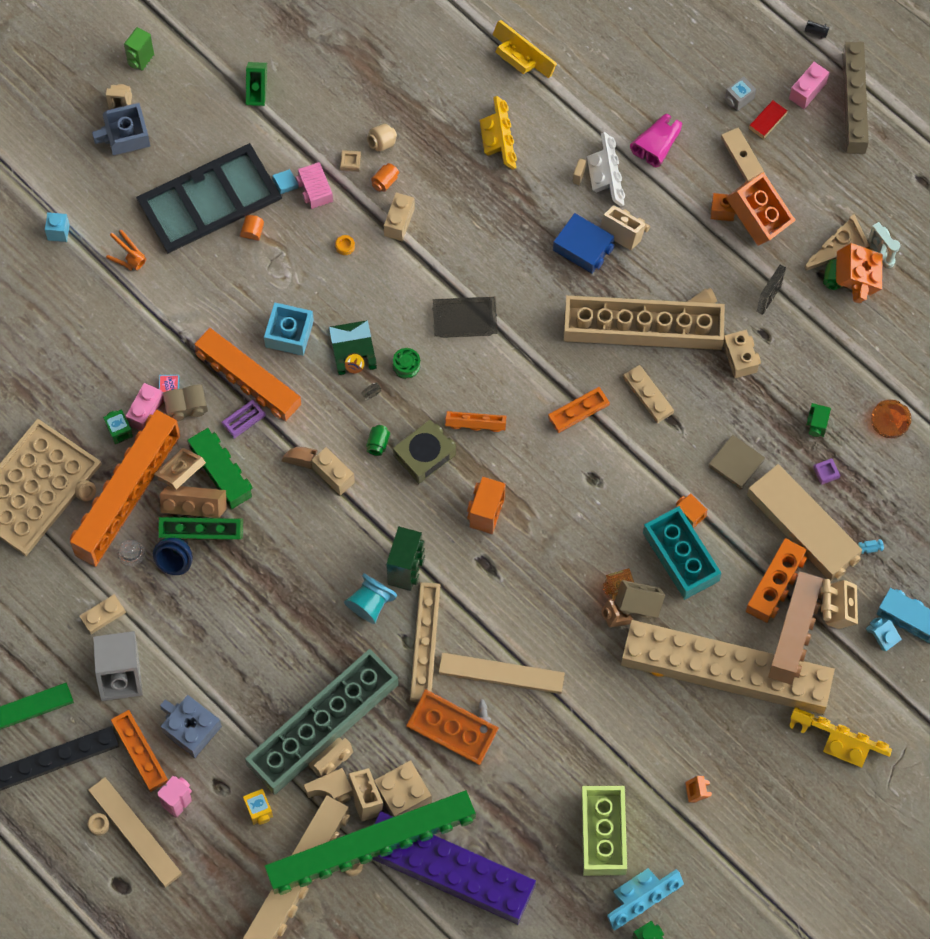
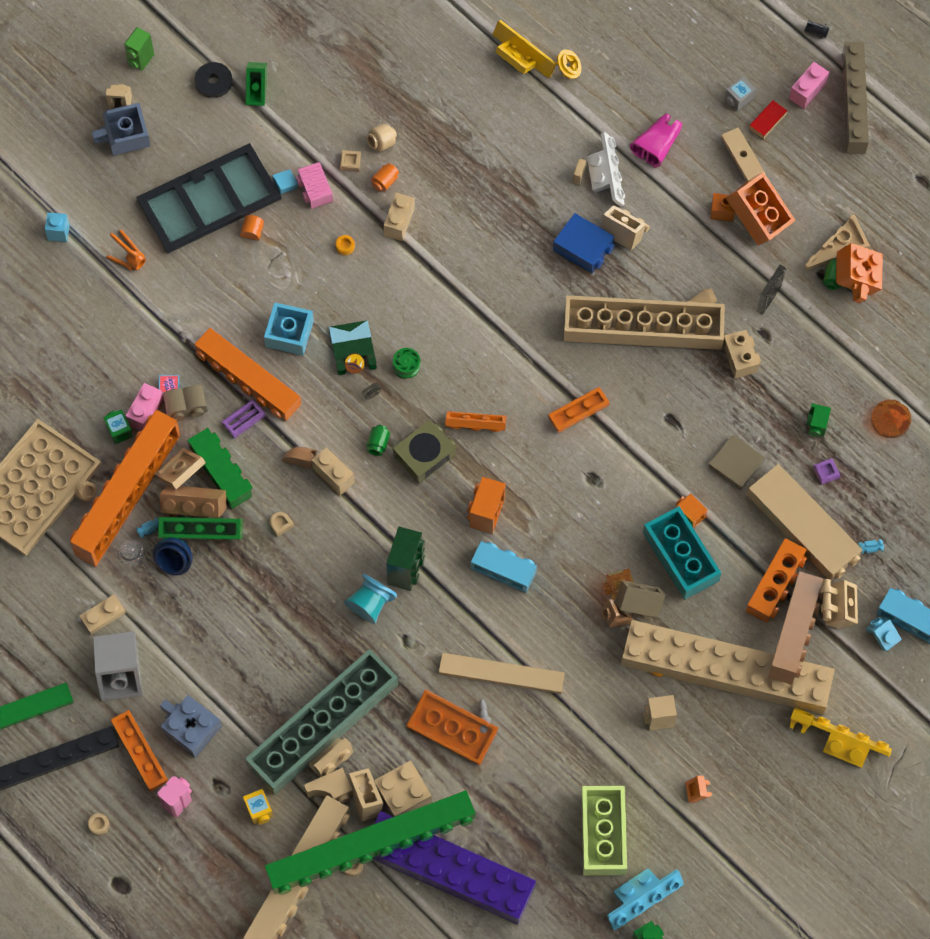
(135, 832): tan tile -> none
(148, 527): none -> medium azure piece
(211, 70): none -> black tile
(280, 523): none -> tan tile
(425, 640): tan tile -> none
(464, 317): clear smoke piece -> none
(497, 134): yellow bracket -> none
(503, 566): none -> medium azure brick
(574, 68): none -> yellow gear
(648, 393): tan plate -> none
(660, 712): none -> tan brick
(880, 241): light aqua plate -> none

